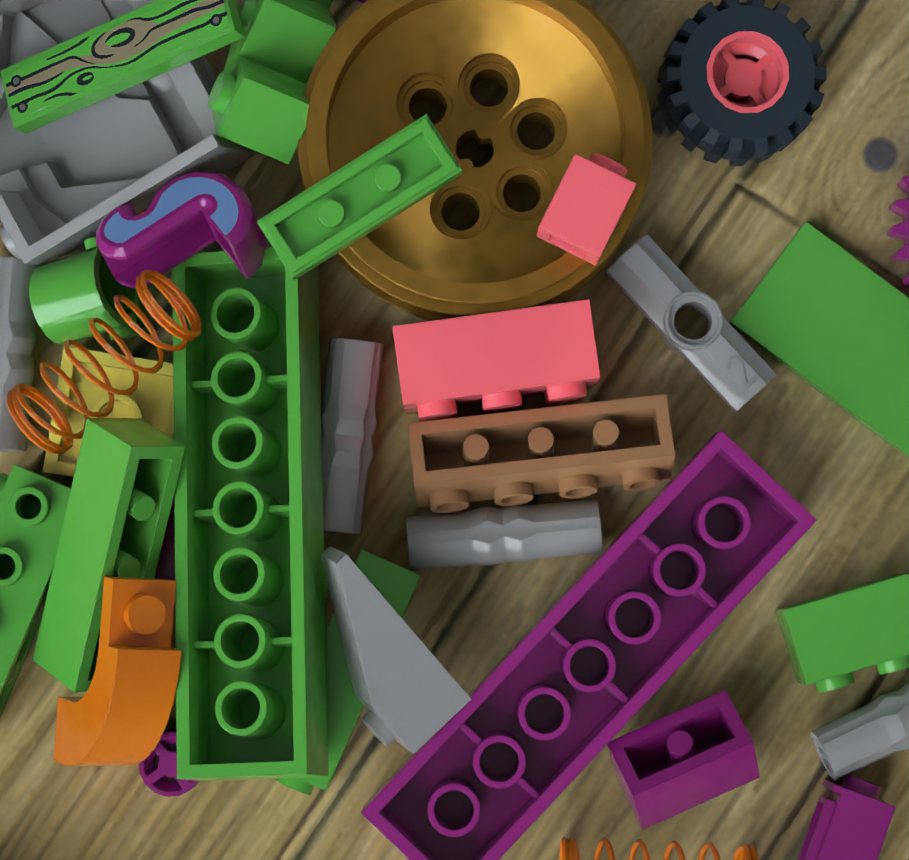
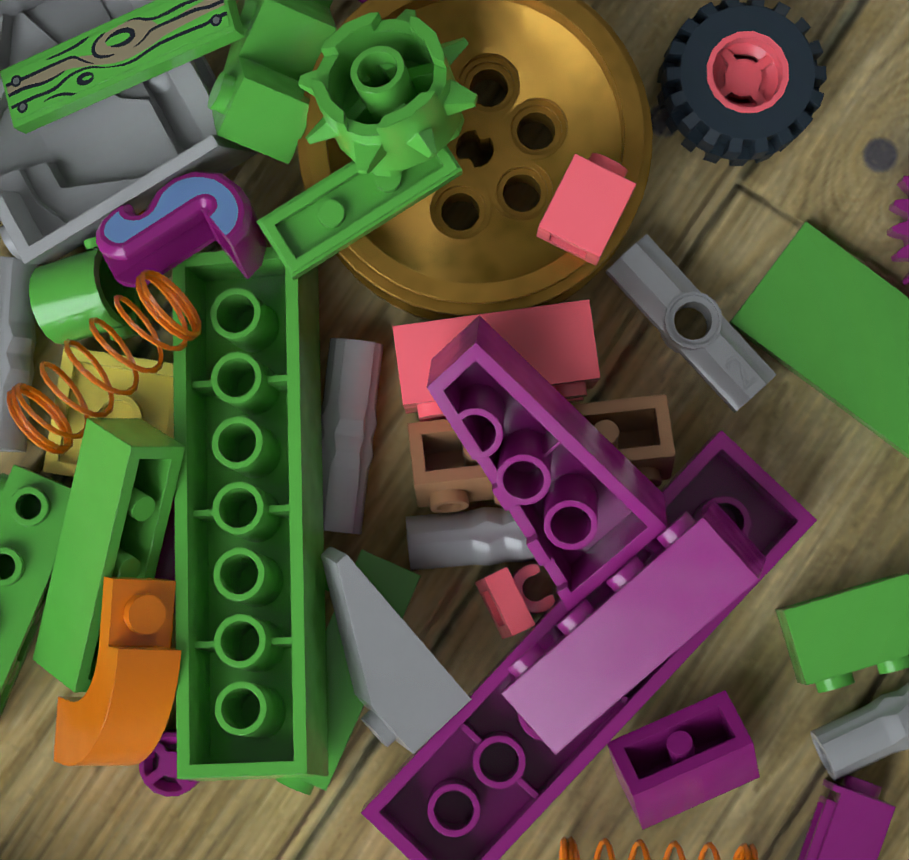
(388, 92): none -> bright green brick
(507, 602): none -> coral tile
(546, 462): none -> magenta wedge
(635, 627): none -> magenta wedge

